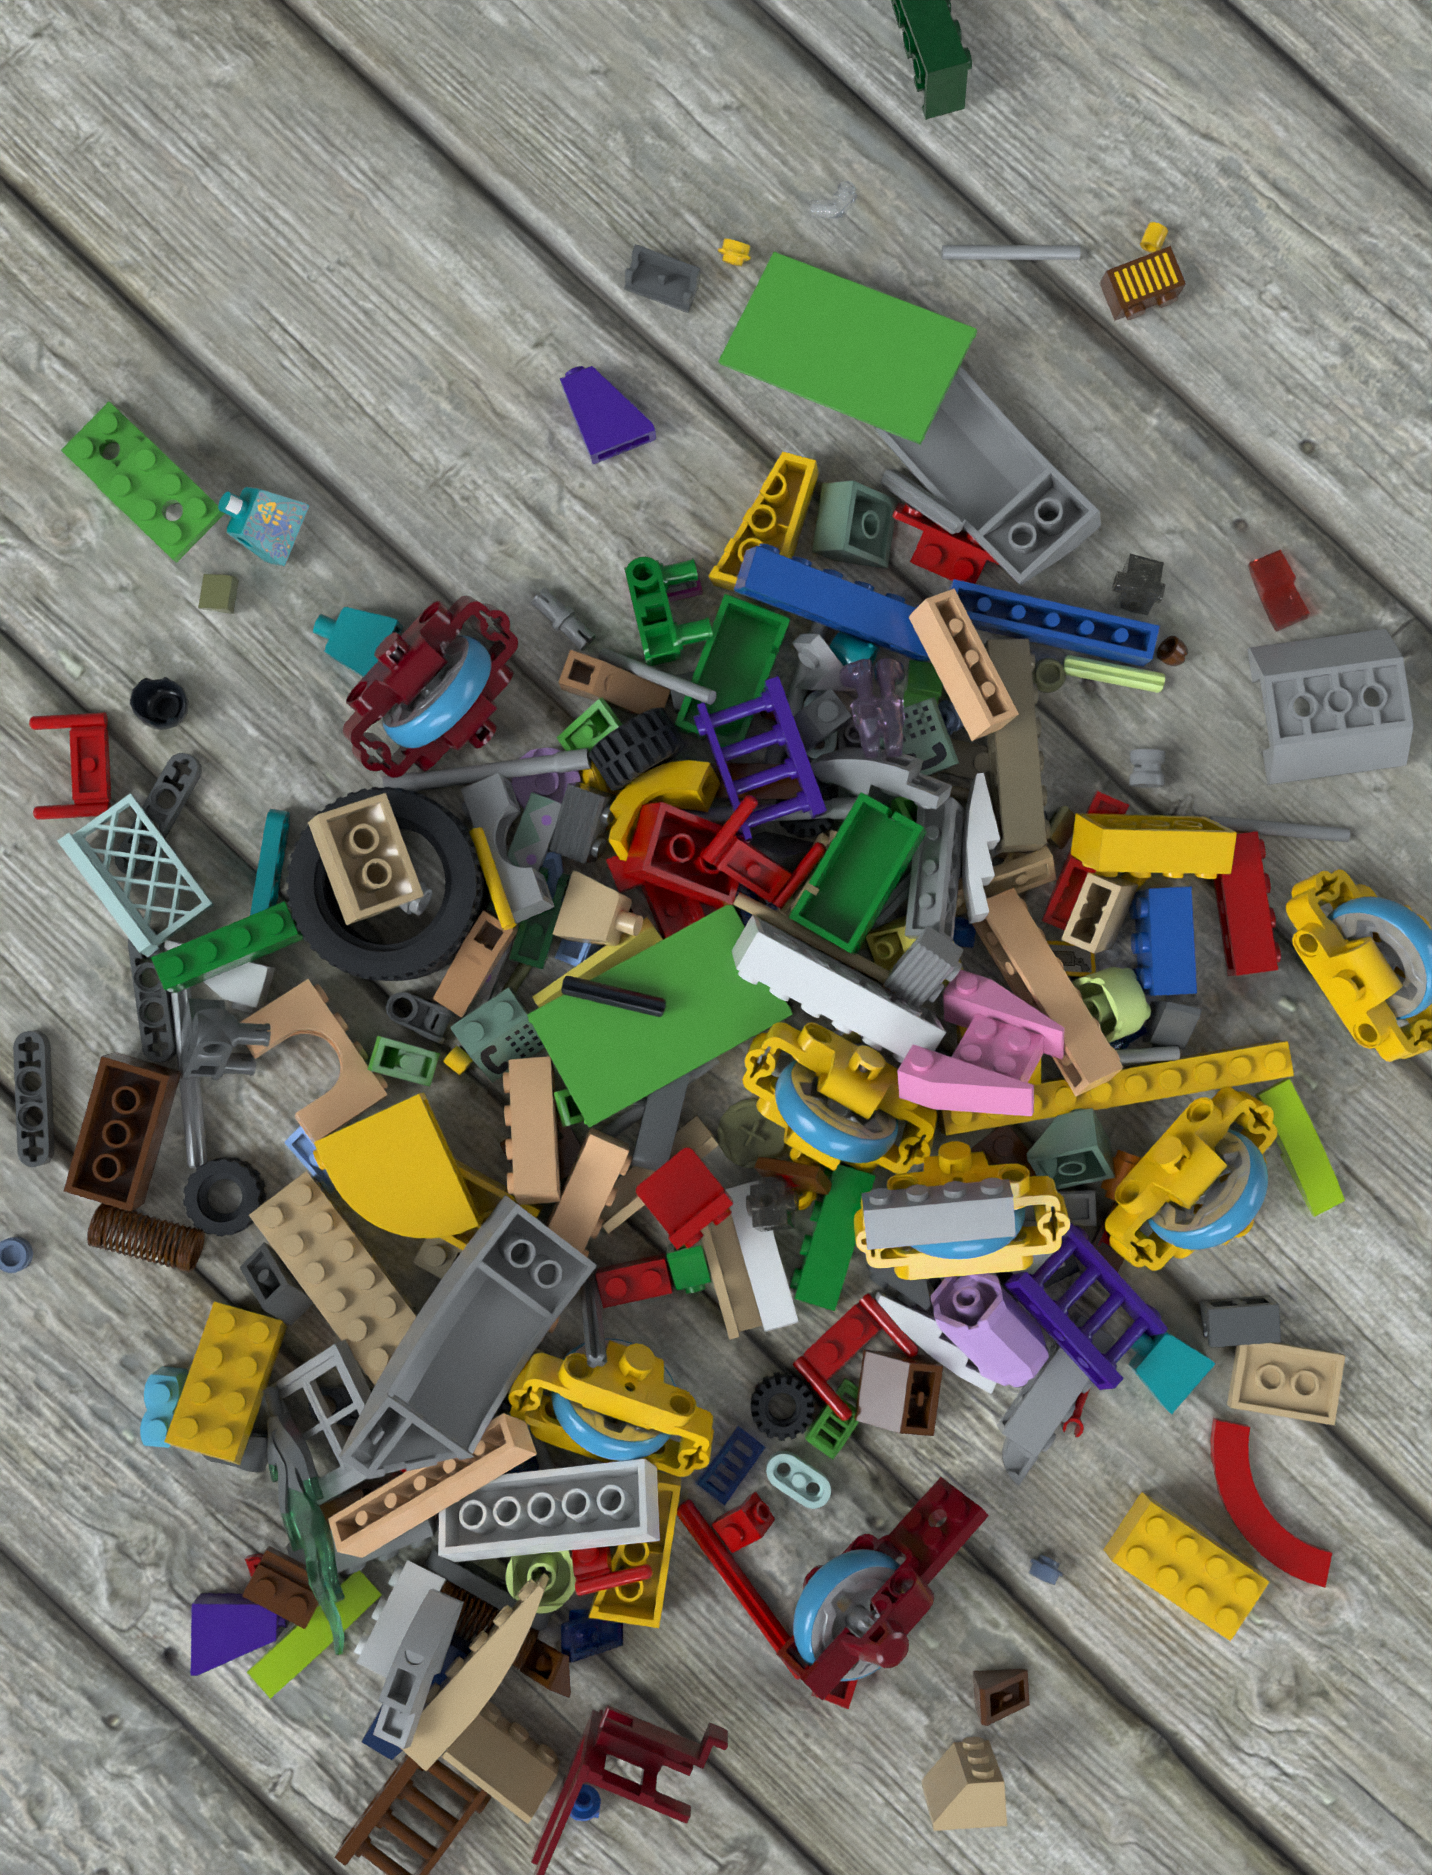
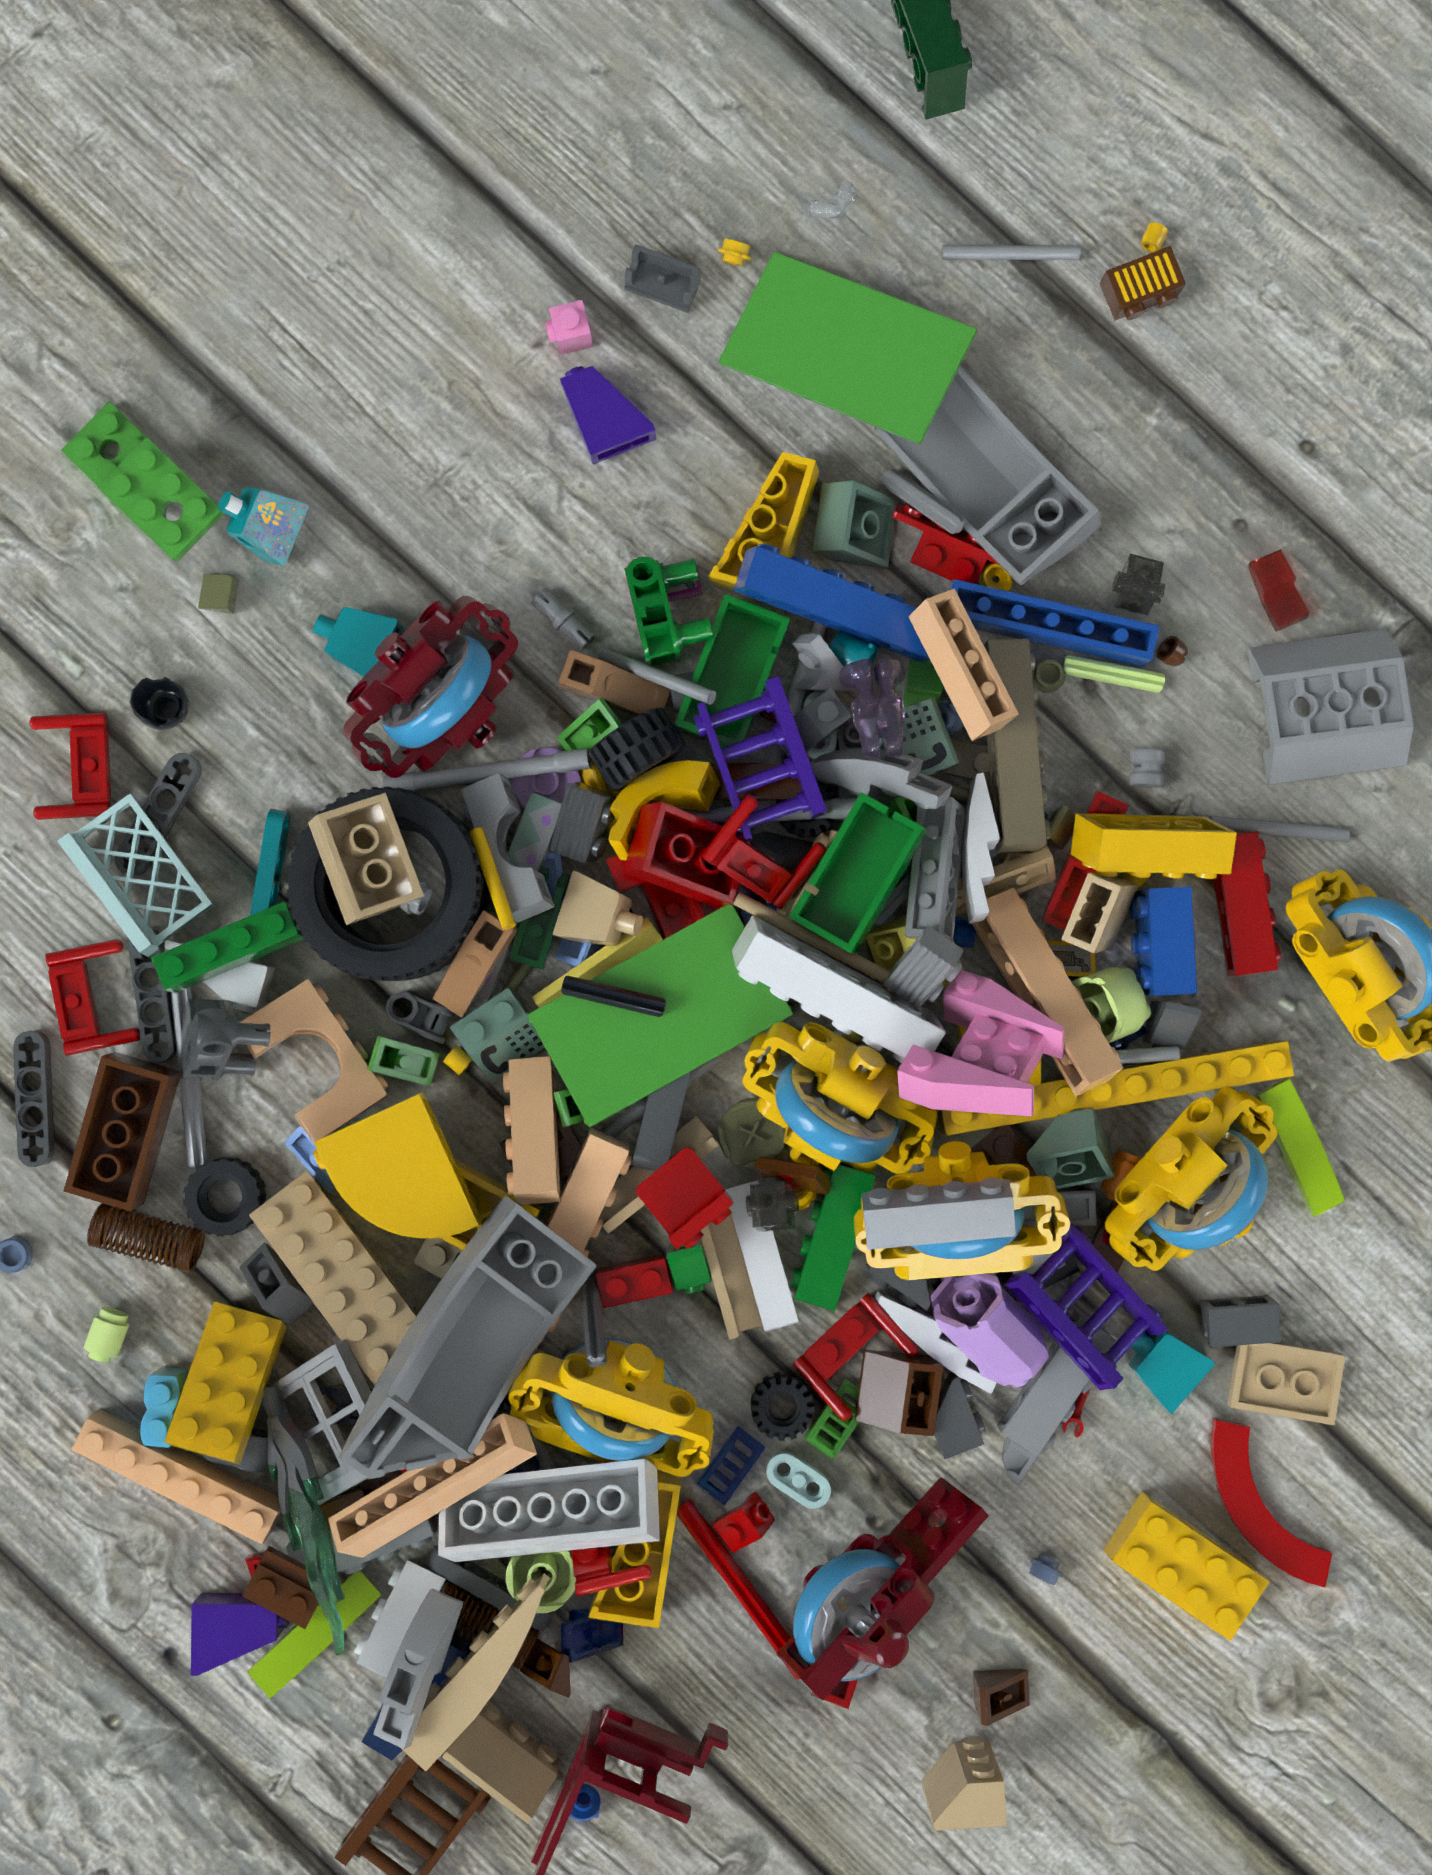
(75, 999): none -> red plate
(106, 1334): none -> yellowish green brick
(179, 1476): none -> light nougat brick
(569, 327): none -> bright pink brick
(955, 1424): none -> dark grey slope
(994, 570): none -> yellow plate

